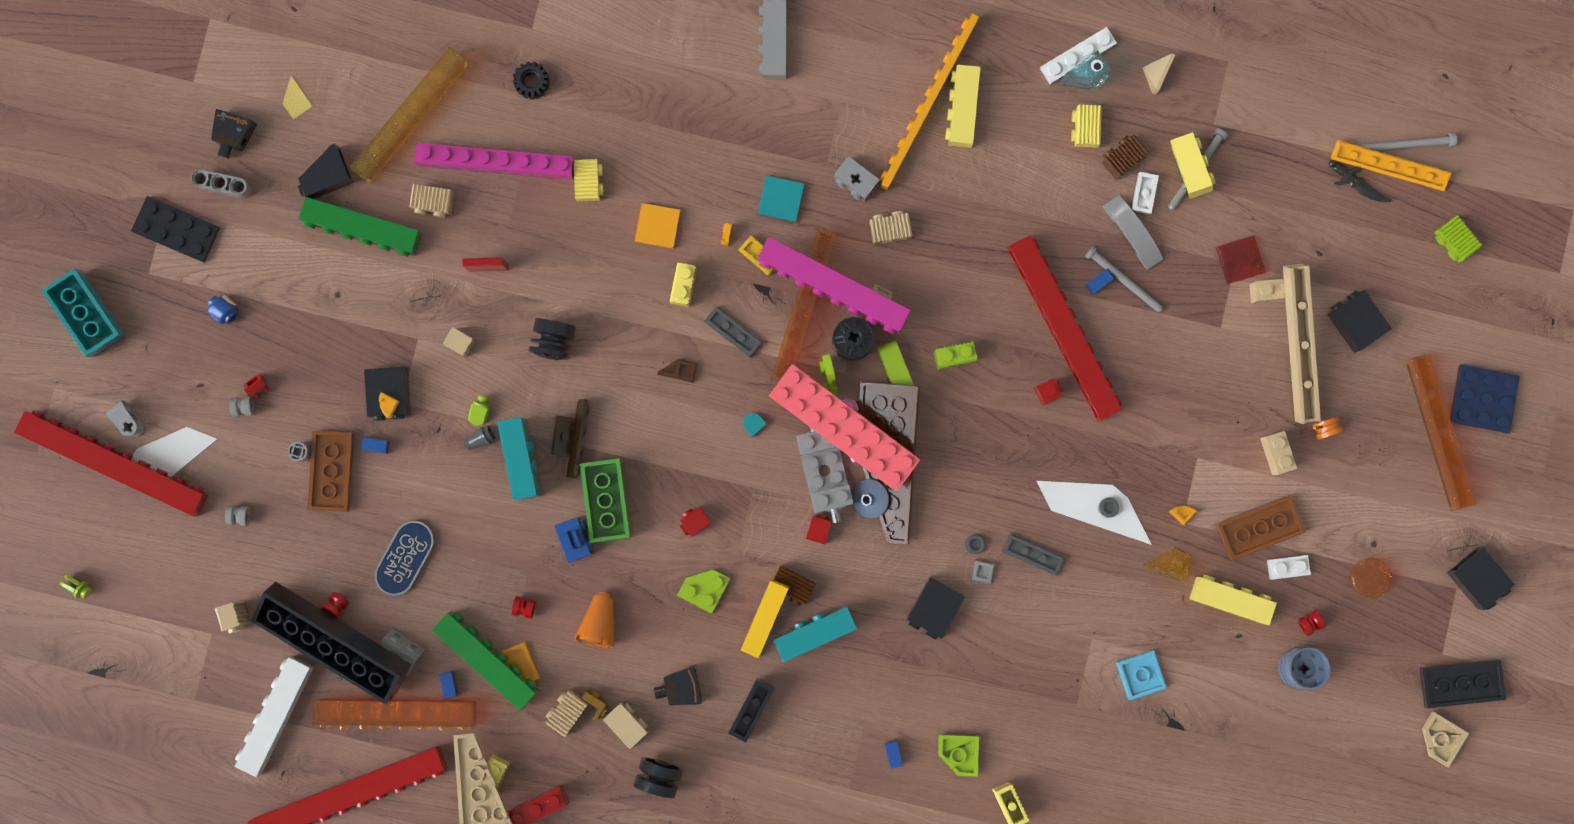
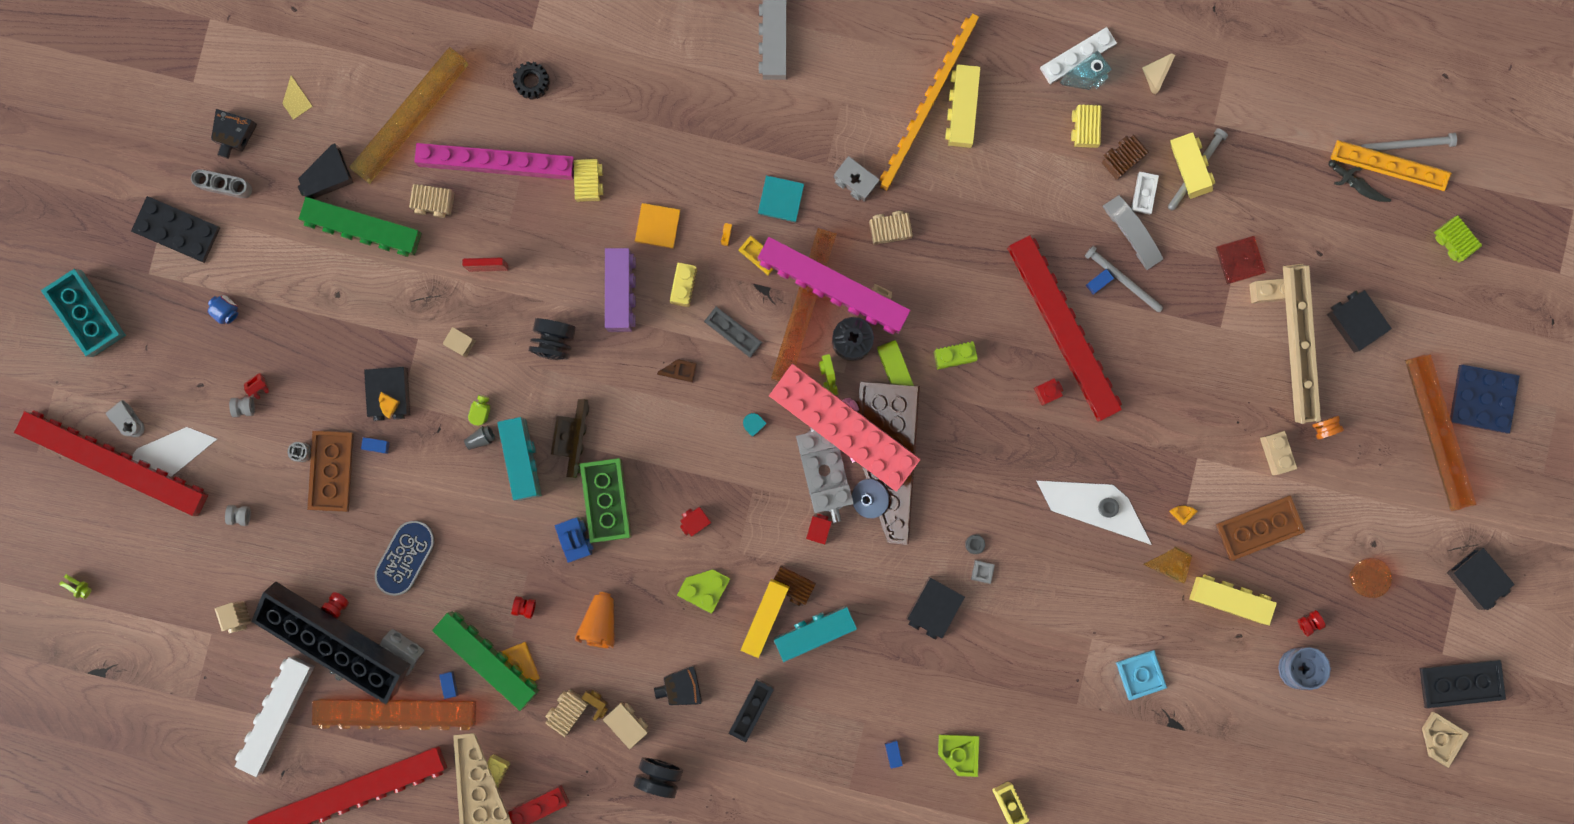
(618, 290): none -> medium lavender brick
(1033, 554): dark grey tile -> none
(1288, 567): white plate -> none

